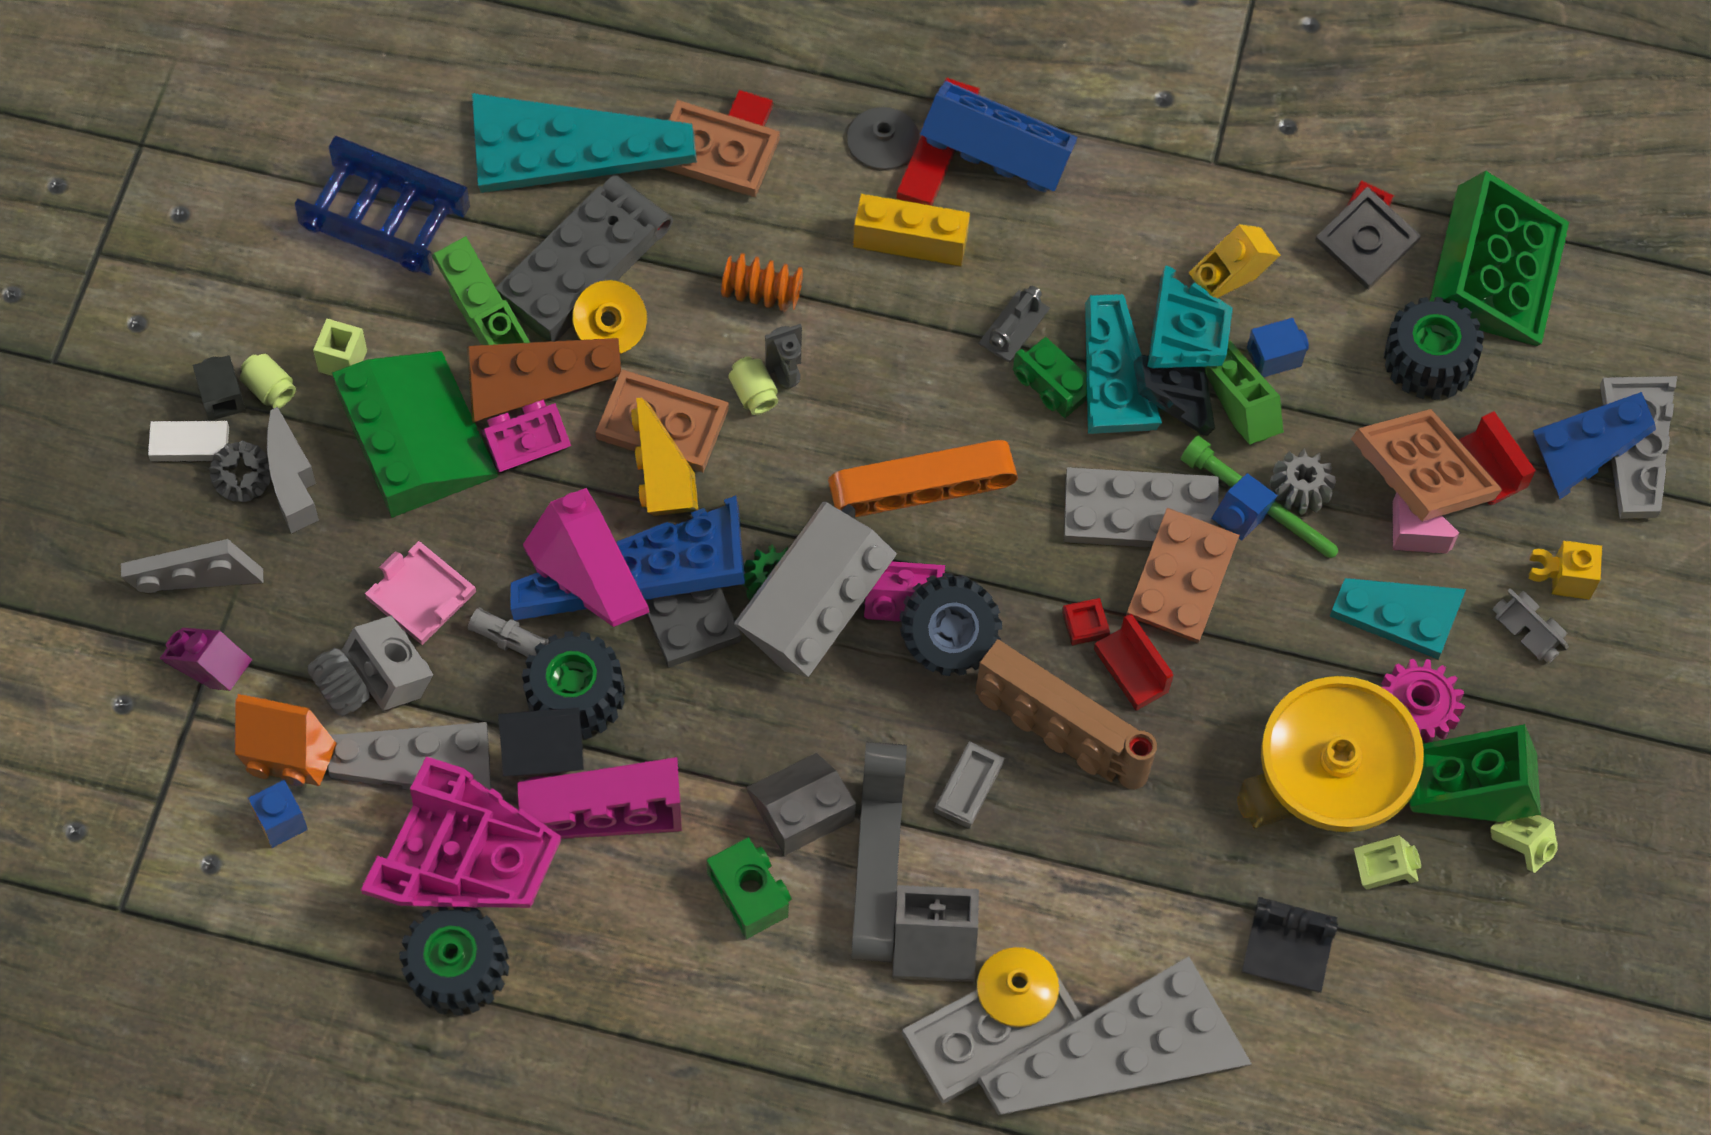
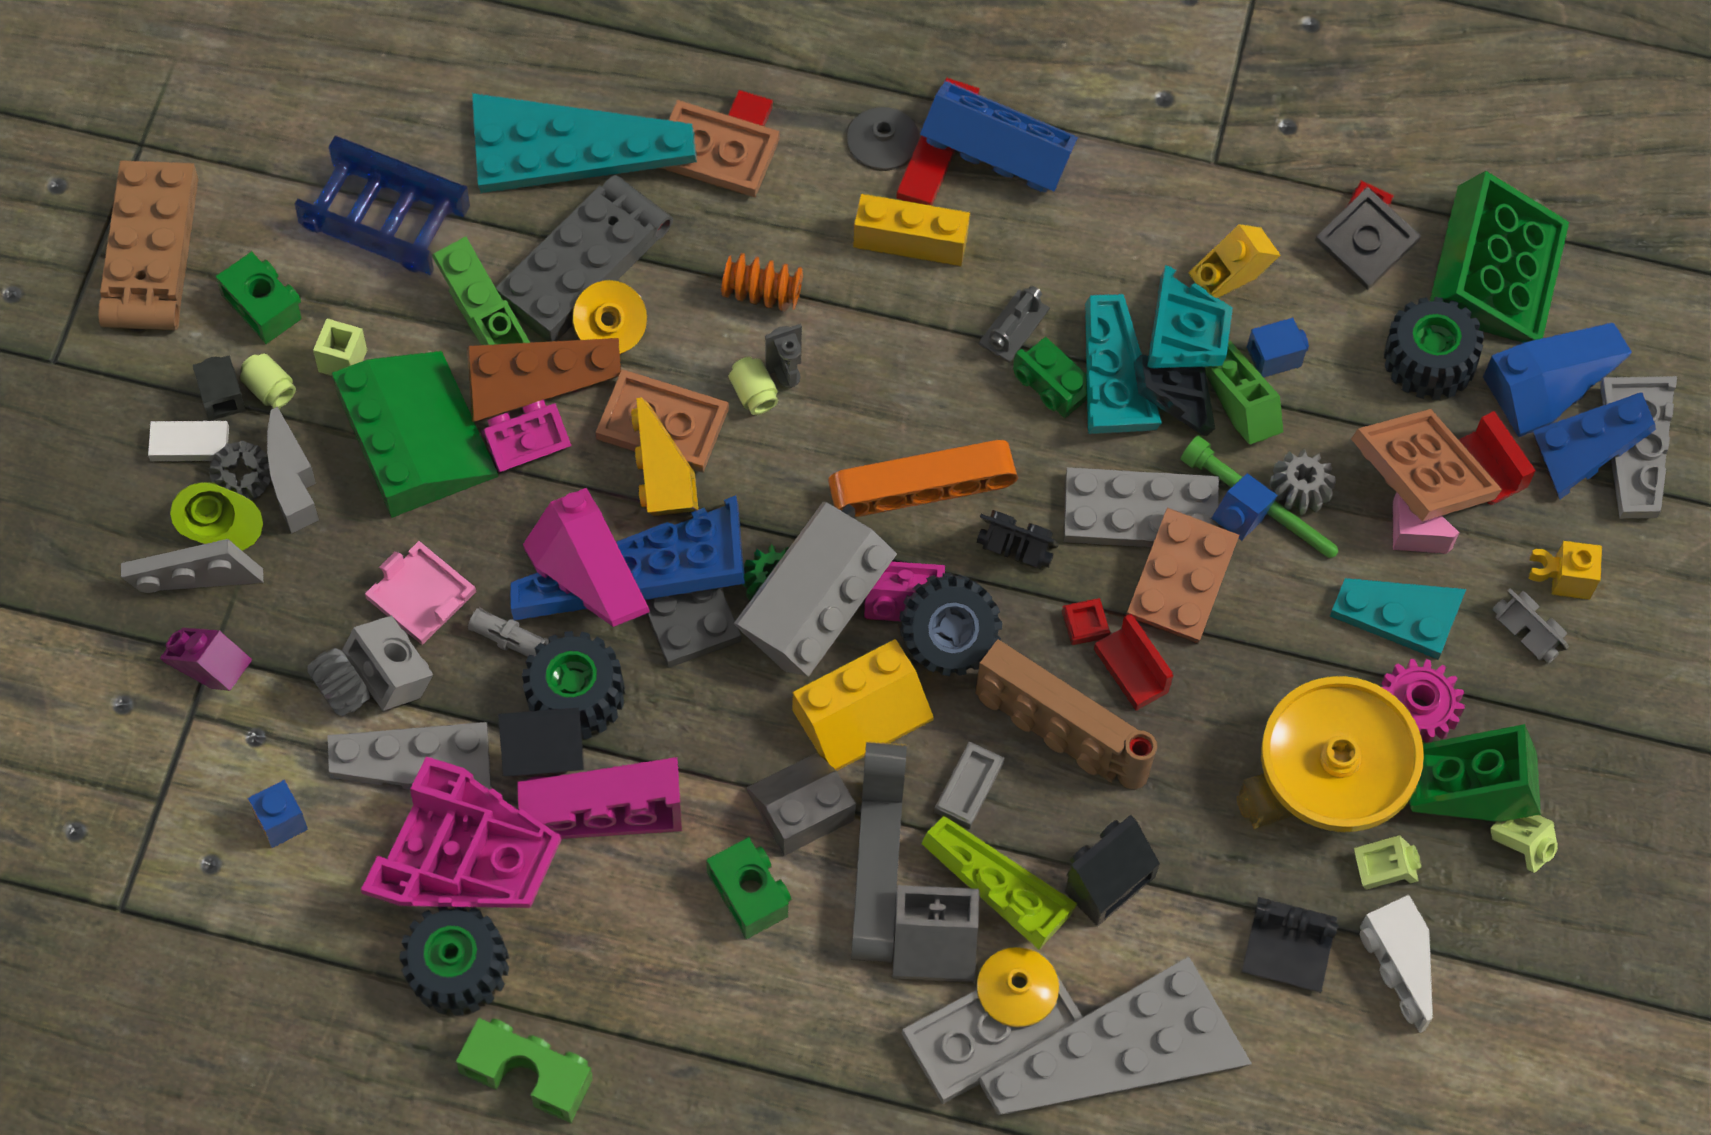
(148, 245): none -> medium nougat hinge
(215, 514): none -> lime piece
(265, 315): none -> green brick
(281, 741): orange slope -> none
(496, 1050): none -> bright green arch
(861, 703): none -> yellow slope
(1002, 525): none -> black hinge
(1008, 888): none -> lime wing
(1111, 870): none -> black slope
(1403, 949): none -> white slope
(1552, 373): none -> blue wedge

